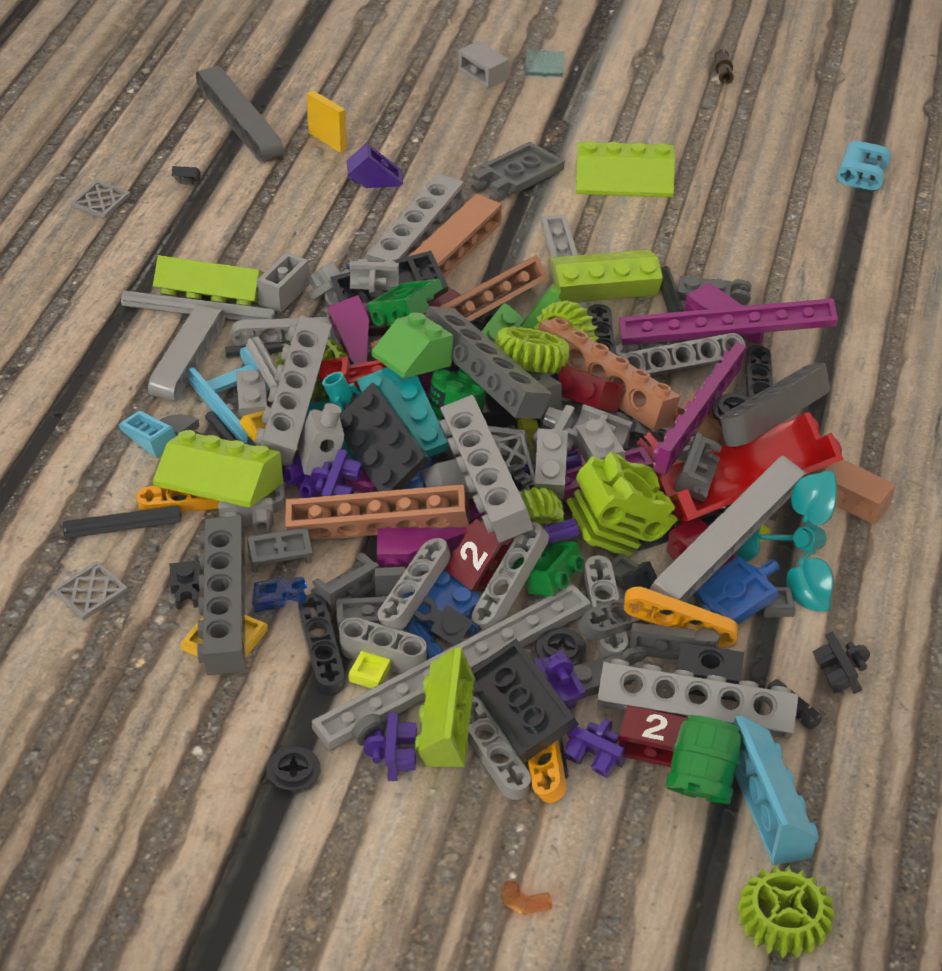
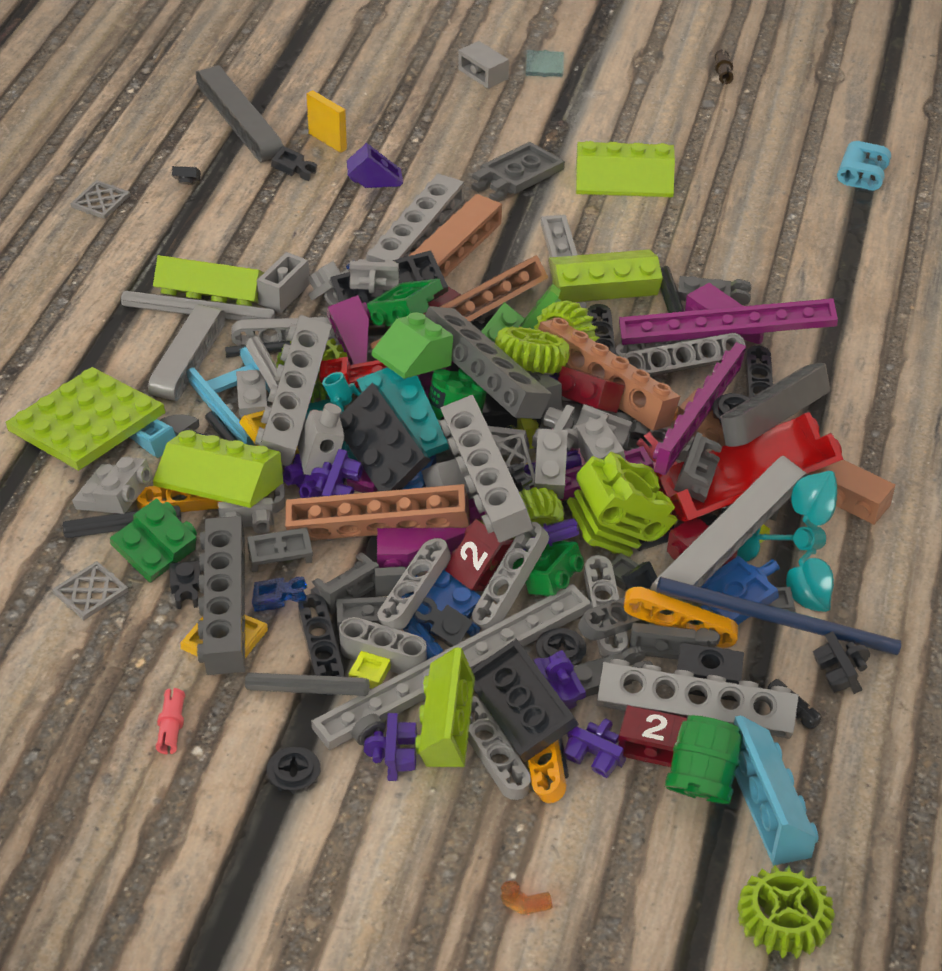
(85, 418): none -> lime plate
(114, 486): none -> light grey plate
(155, 539): none -> green plate
(170, 721): none -> coral pin
(293, 162): none -> black plate
(307, 684): none -> dark grey axle
(777, 615): none -> dark blue piece

